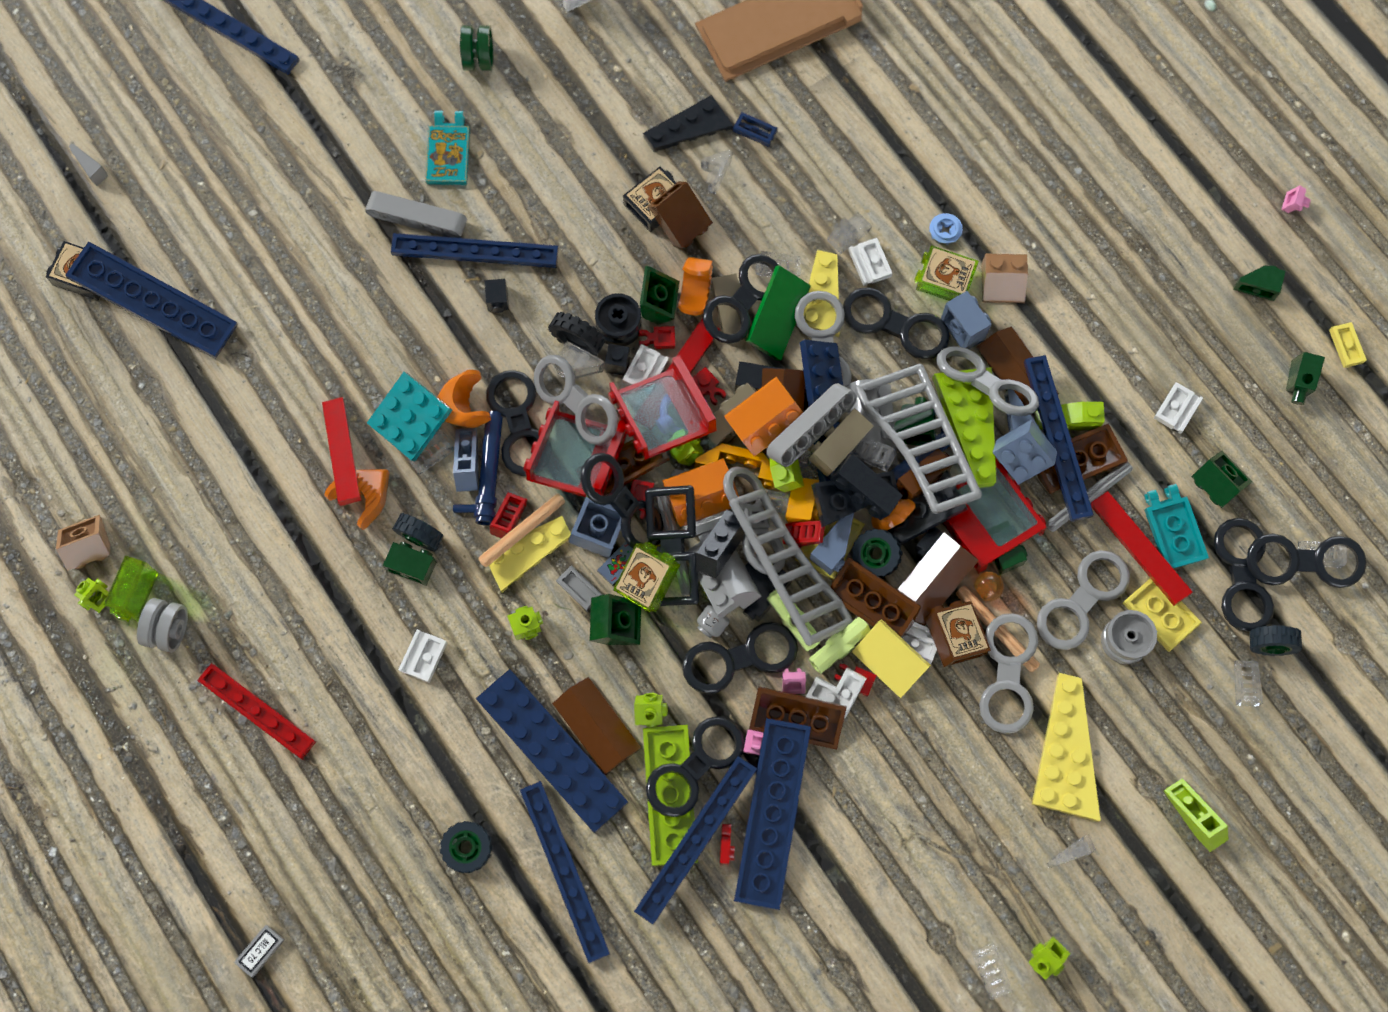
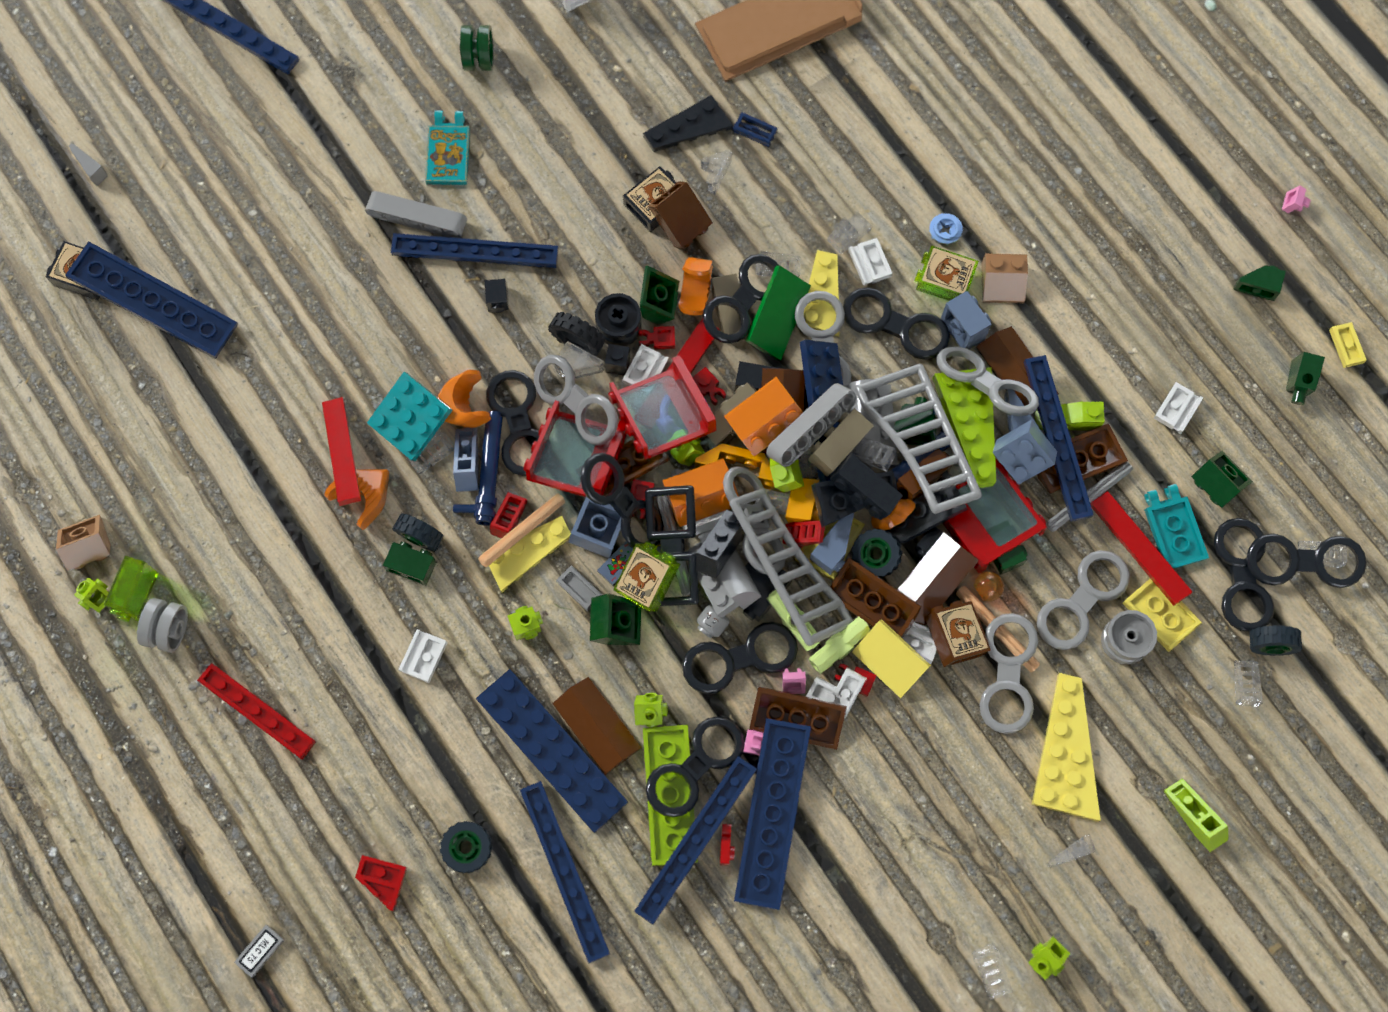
(381, 879): none -> red wing

